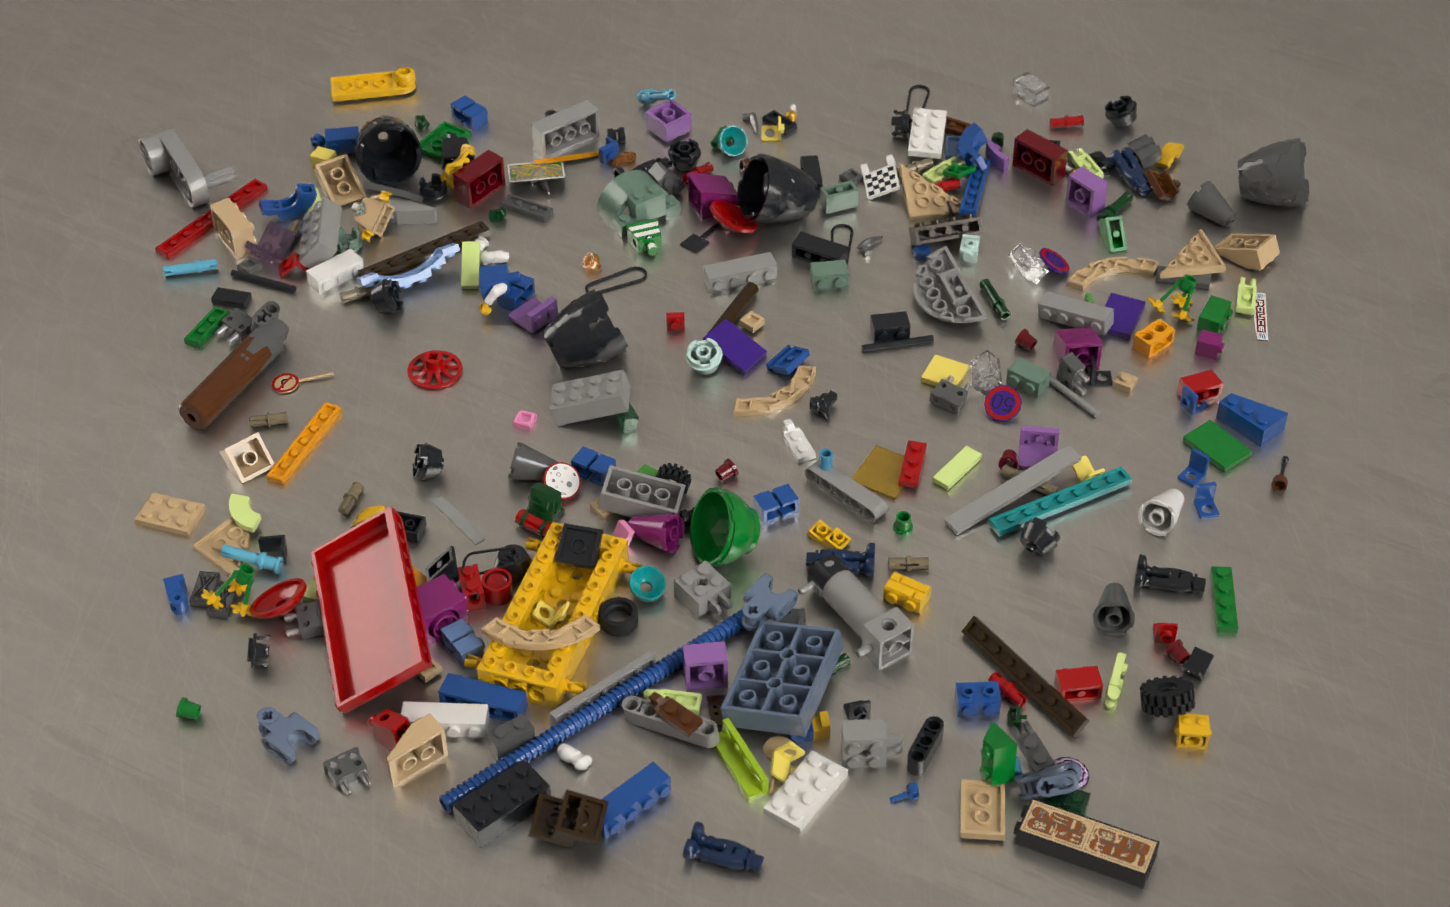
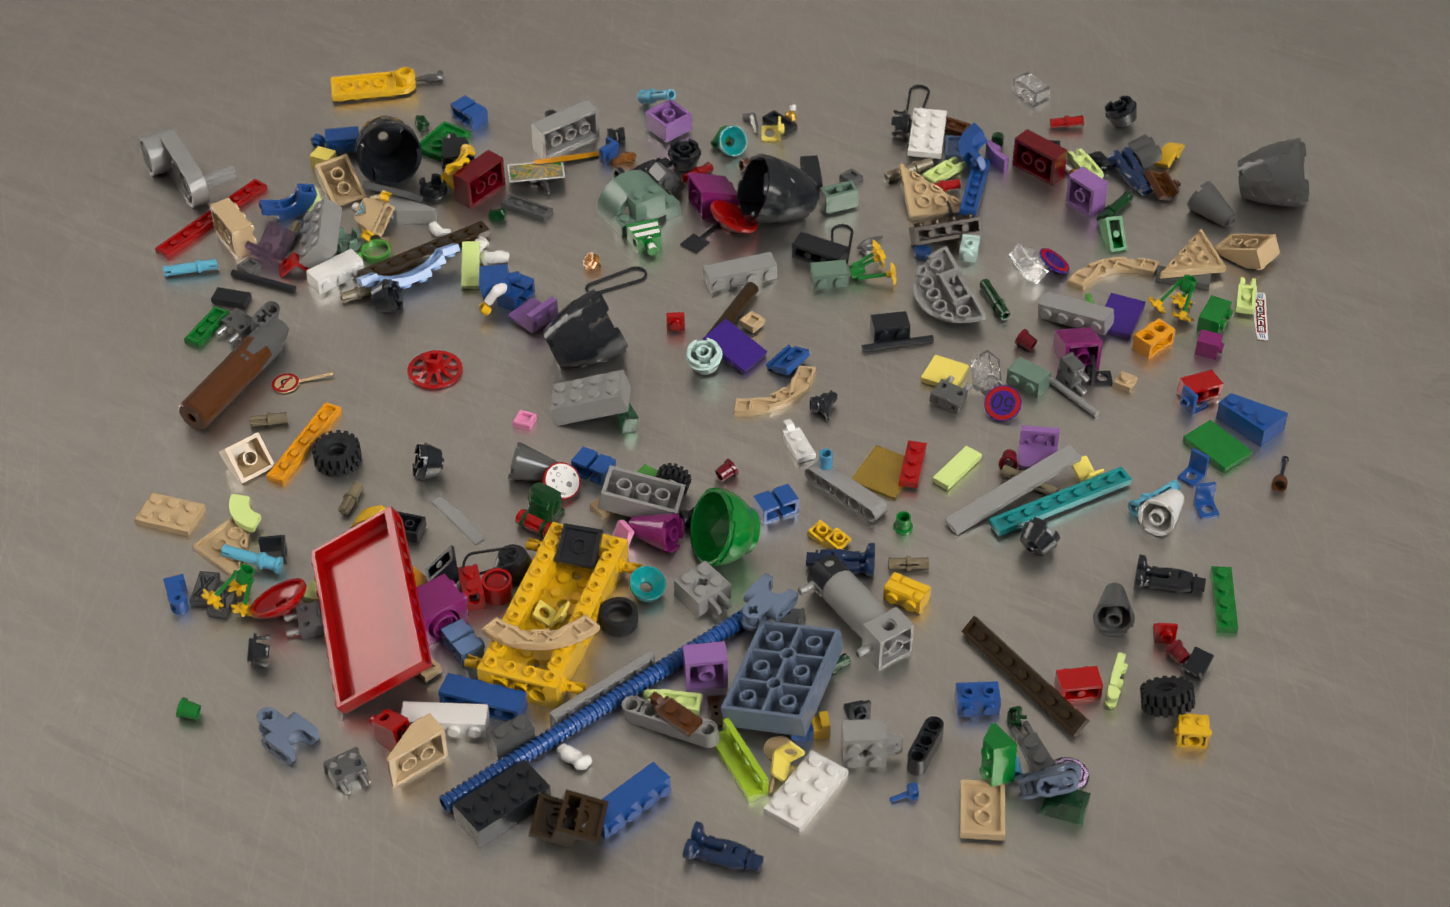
(333, 444): none -> black tyre
(375, 259): none -> bright green piece
(431, 78): none -> dark grey bar
(437, 230): none -> white arm
(858, 269): none -> plant
(881, 180): white flag -> none
(958, 171): green piece -> none
(1008, 689): red pin -> none
(1086, 842): brick -> none
(1174, 484): none -> medium azure pin

